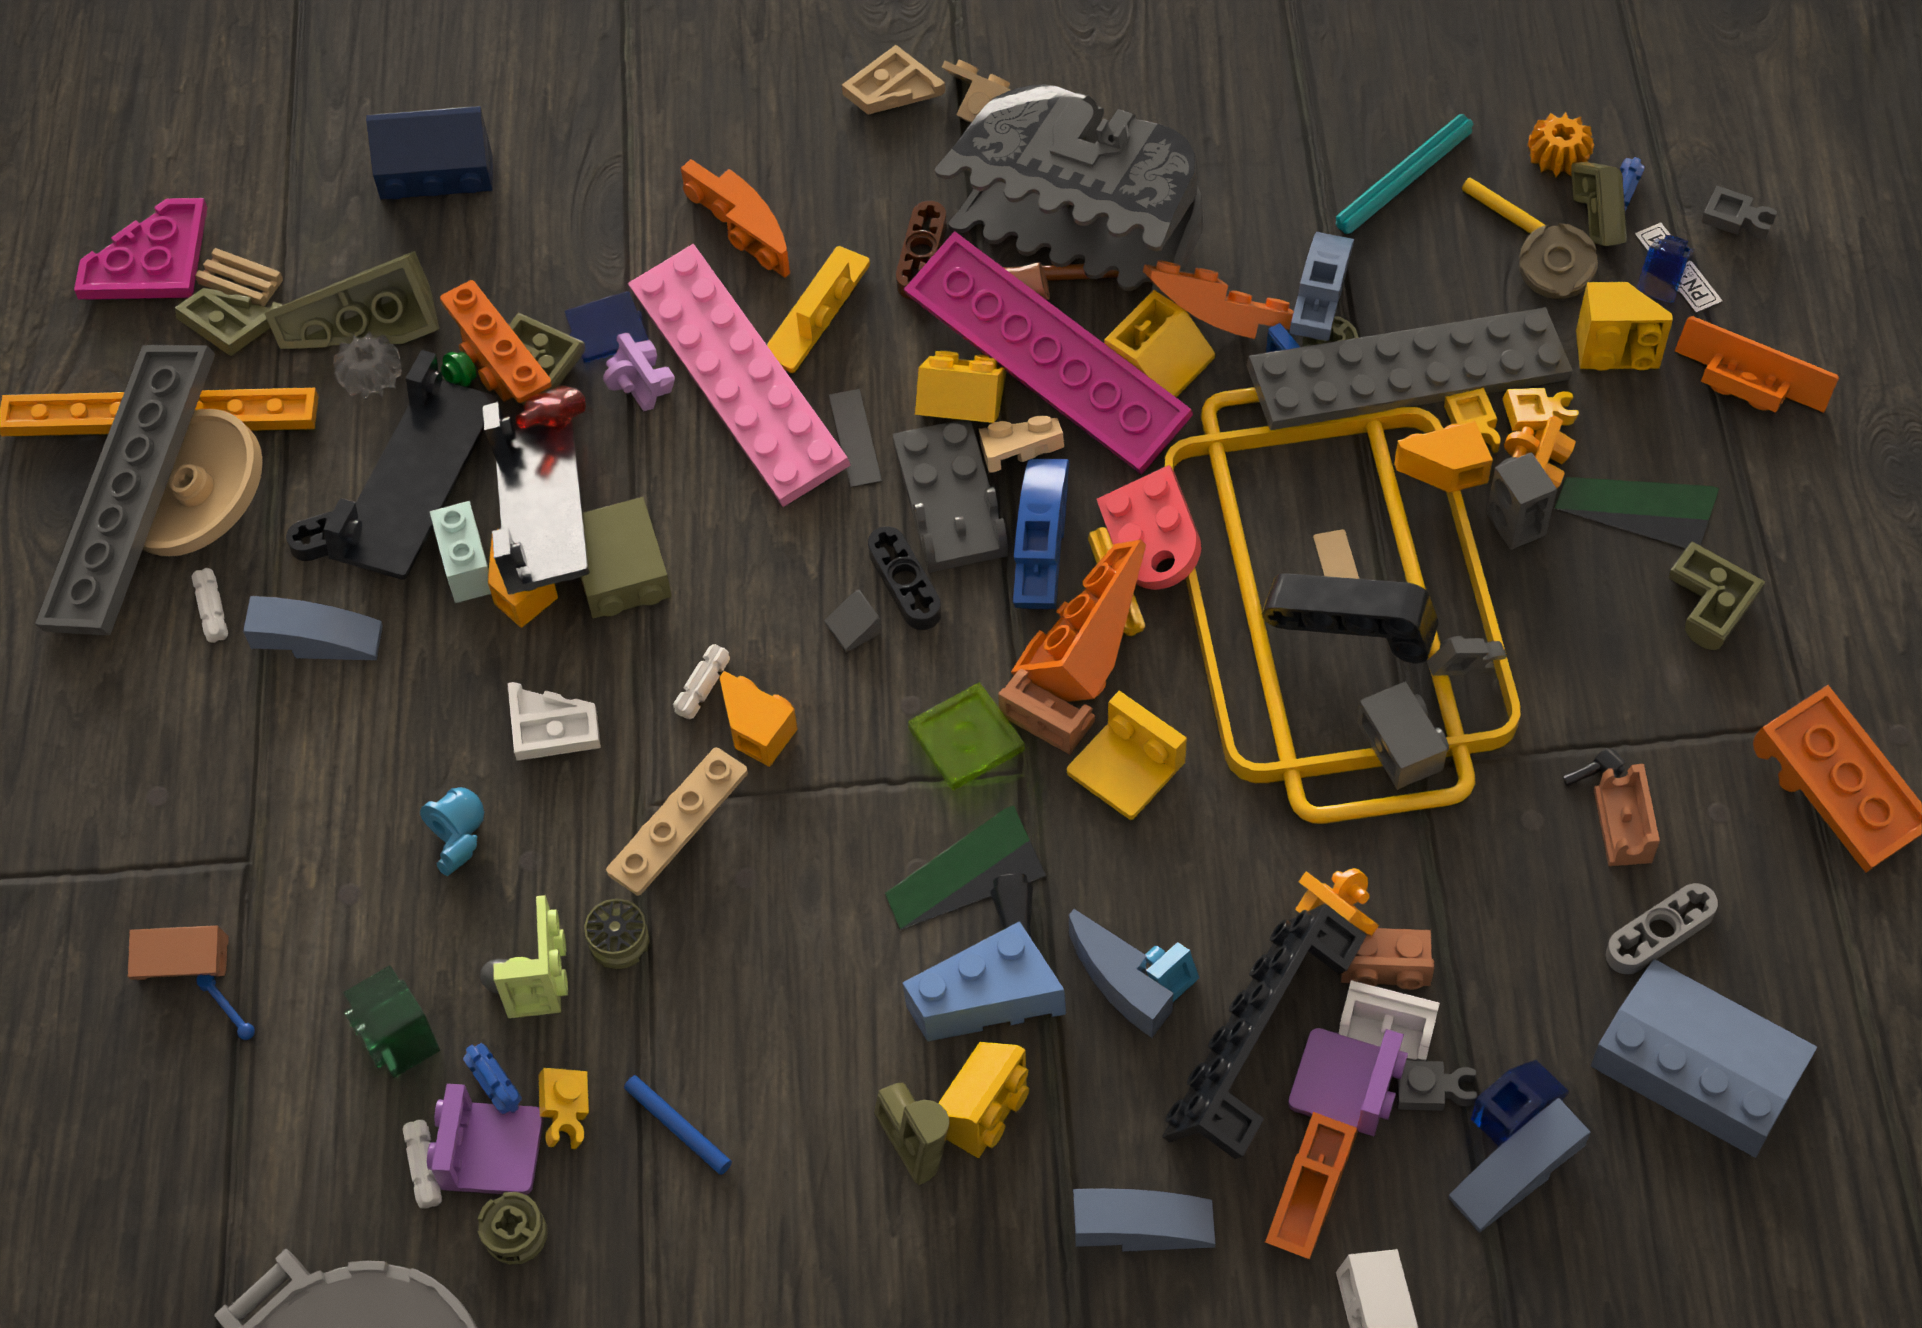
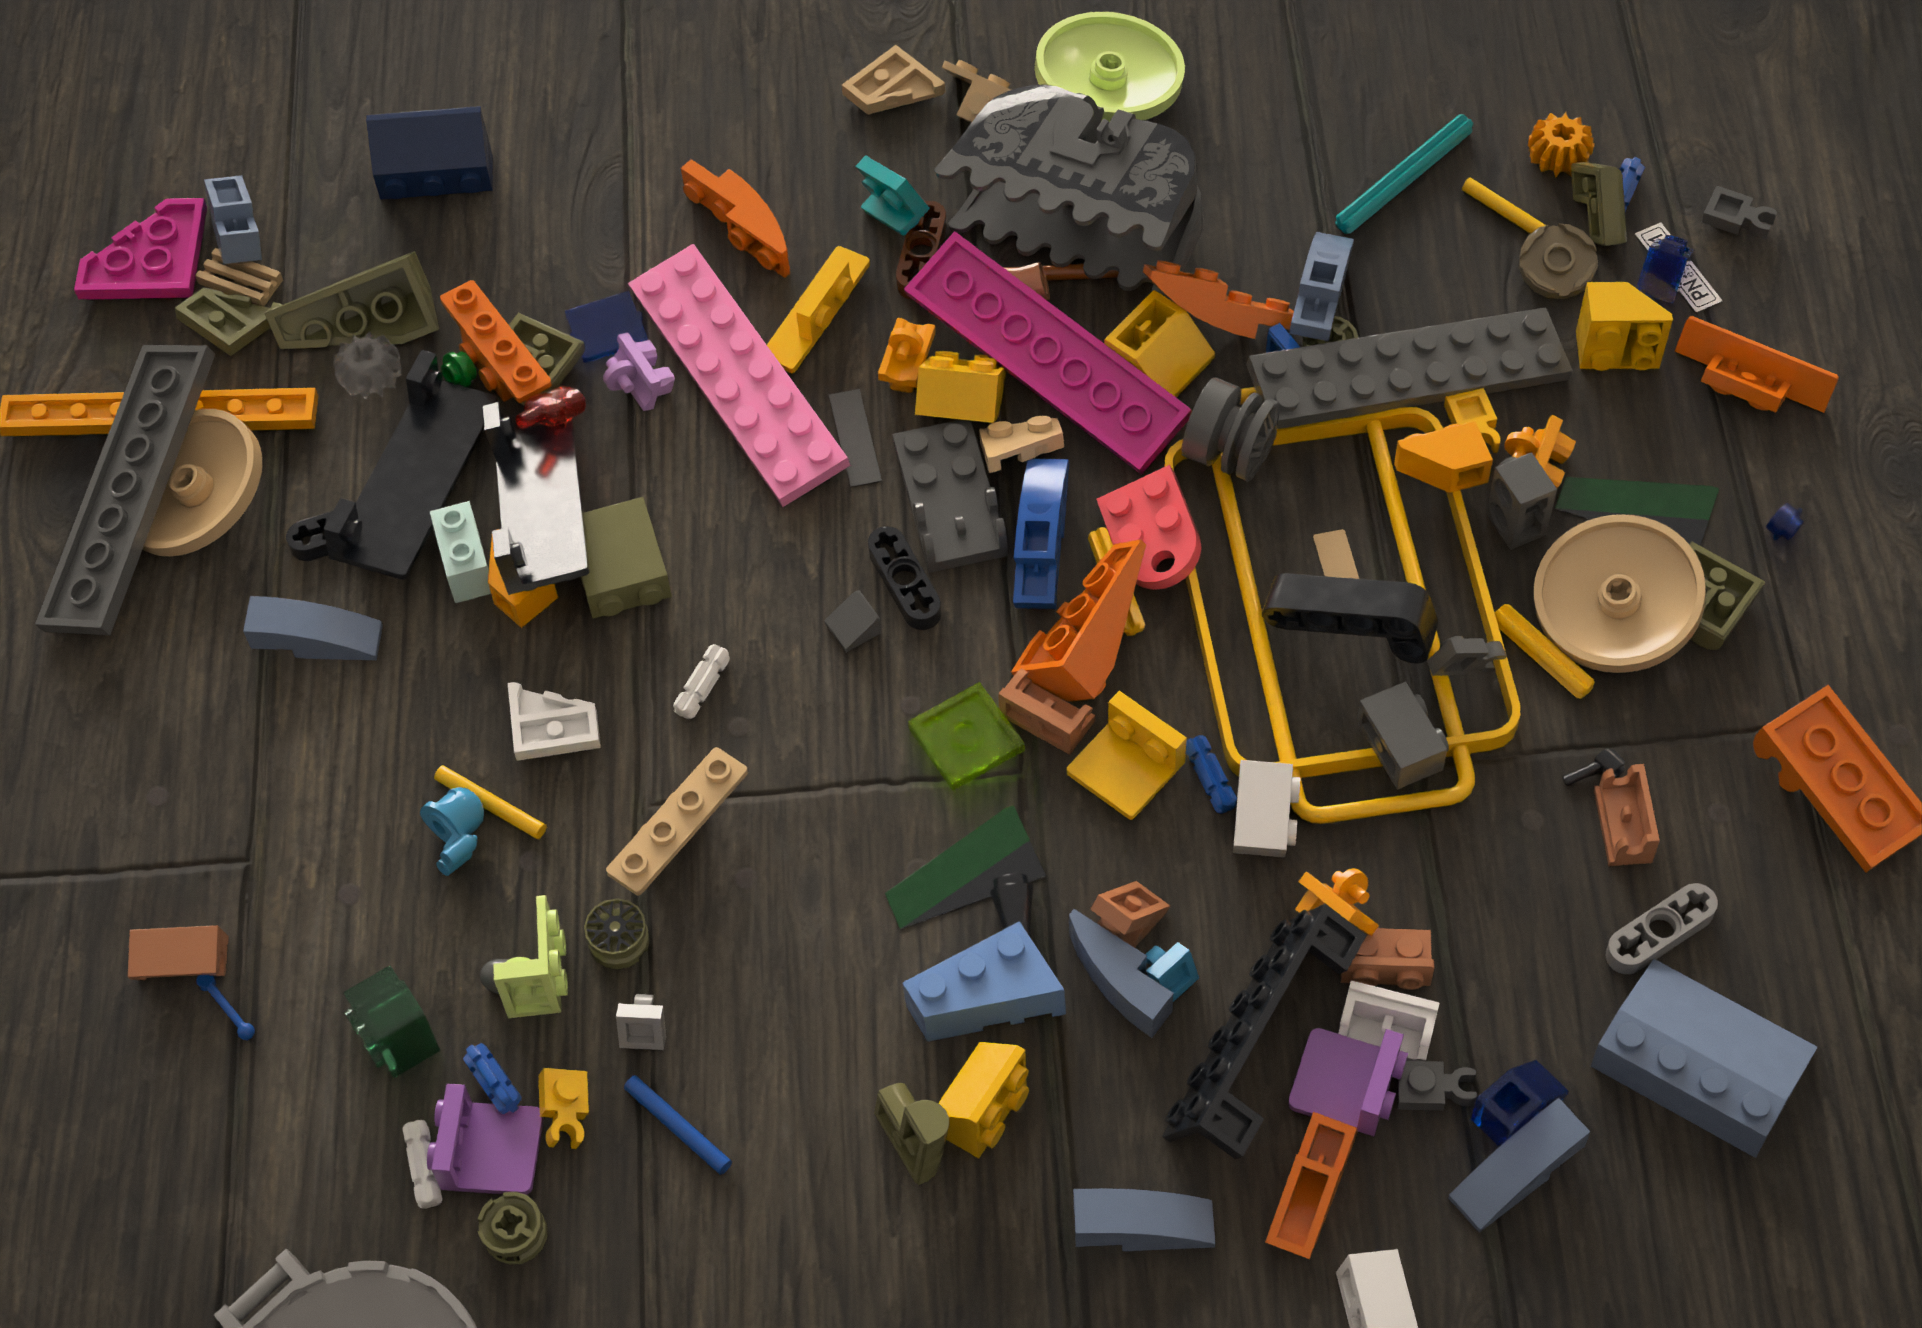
(209, 605): white axle -> none
(233, 219): none -> sand blue slope
(493, 803): none -> yellow bar
(641, 1024): none -> light grey tile
(757, 720): light orange slope -> none
(891, 198): none -> teal bracket
(905, 353): none -> light orange hips
(1114, 61): none -> yellowish green dish
(1129, 911): none -> nougat slope
(1211, 774): none -> blue axle
(1224, 427): none -> dark grey wheel
(1264, 808): none -> white brick
(1534, 408): yellow plate -> none
(1544, 651): none -> yellow axle
(1620, 593): none -> tan dish
(1785, 522): none -> clear blue plate

